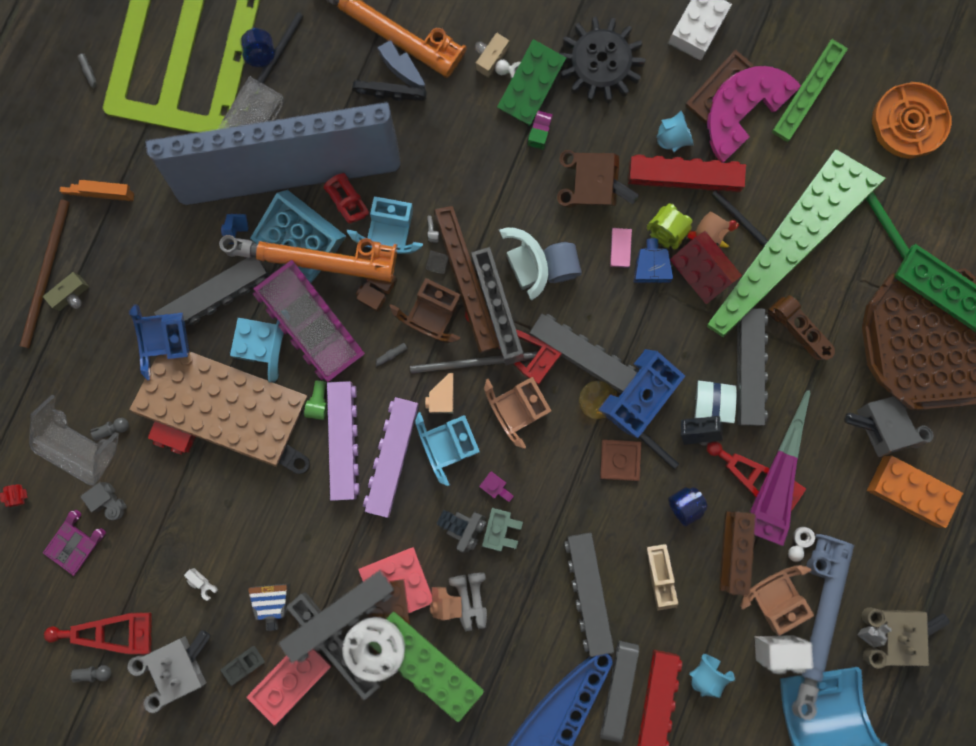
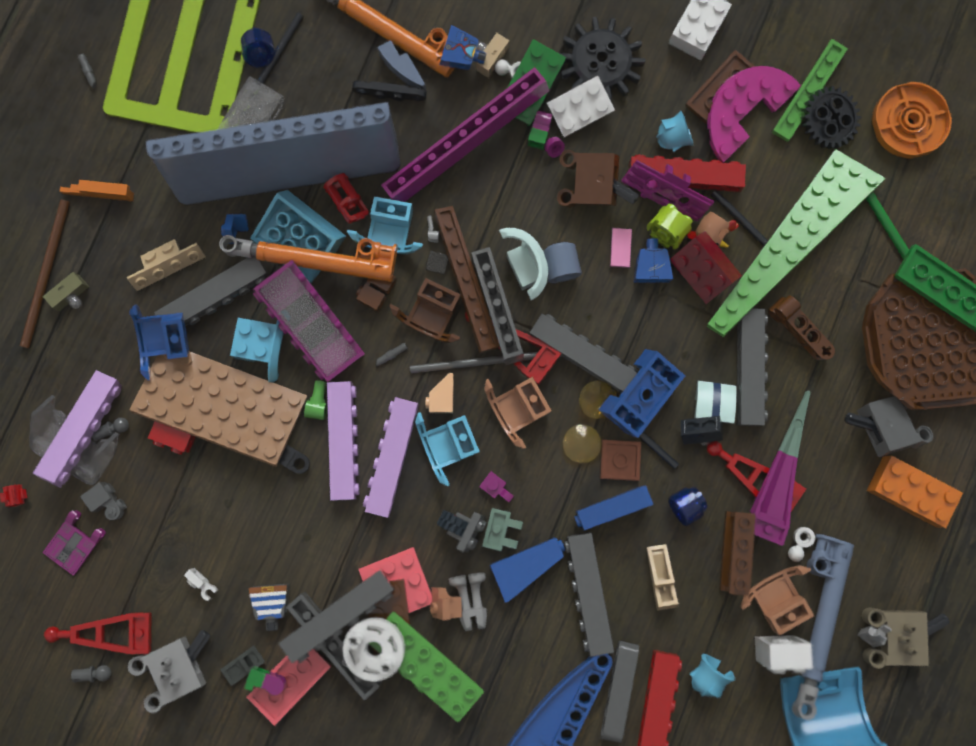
(78, 429): none -> lavender brick
(164, 262): none -> tan bracket
(266, 680): none -> leg
(461, 50): none -> blue torso
(466, 136): none -> magenta brick
(524, 567): none -> blue slope
(554, 147): none -> magenta tile
(581, 106): none -> white plate
(581, 443): none -> clear yellow dish
(613, 507): none -> blue slope
(668, 186): none -> magenta piece
(844, 110): none -> black gear

